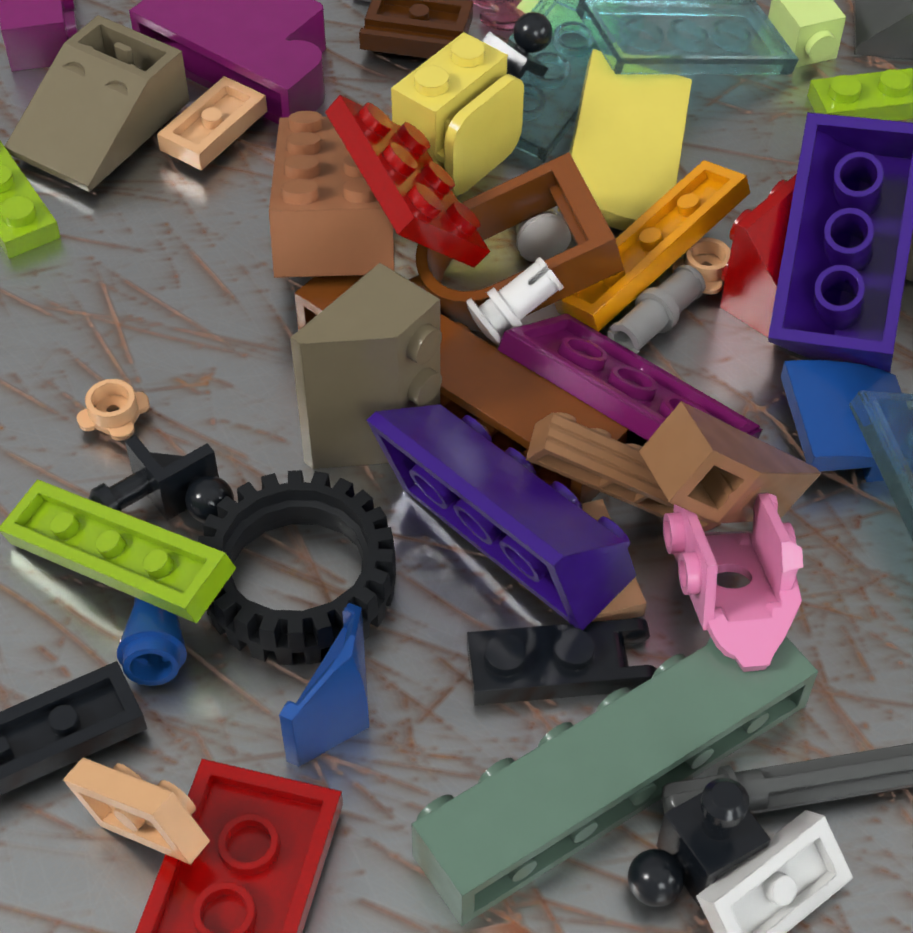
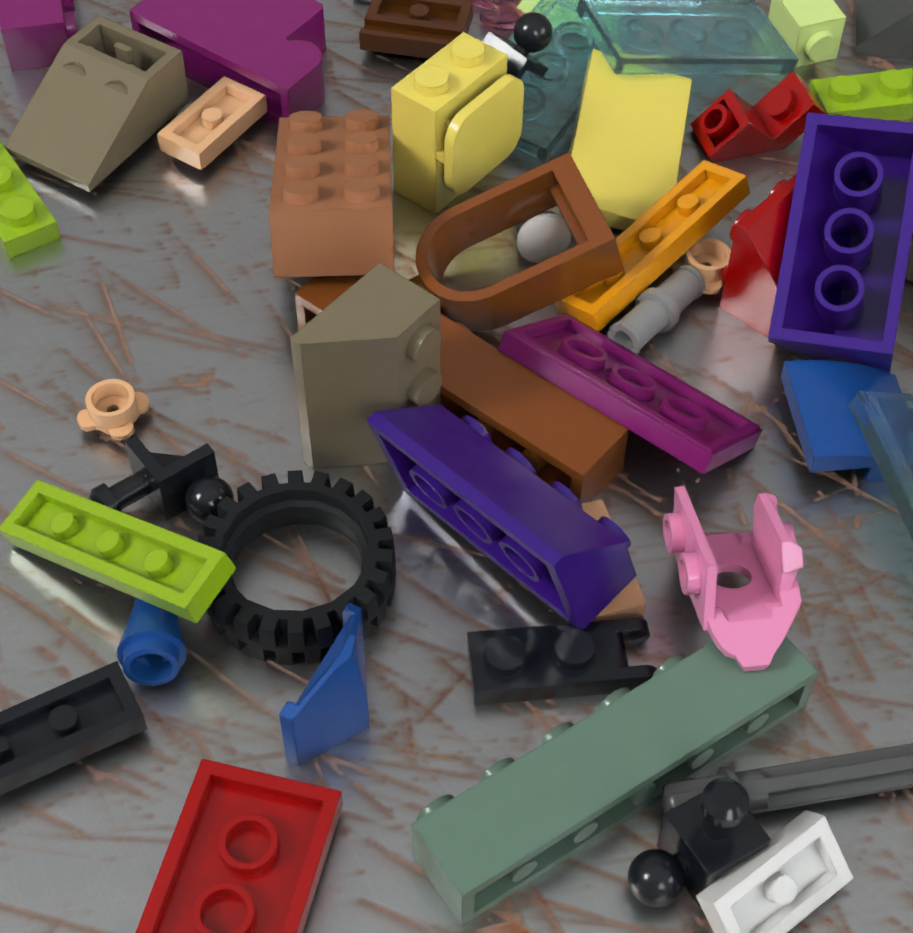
(138, 809): light nougat plate -> none
(407, 181): red plate -> none
(514, 300): white pin -> none
(599, 463): medium nougat piece -> none
(720, 468): medium nougat slope -> none
(738, 130): none -> red slope

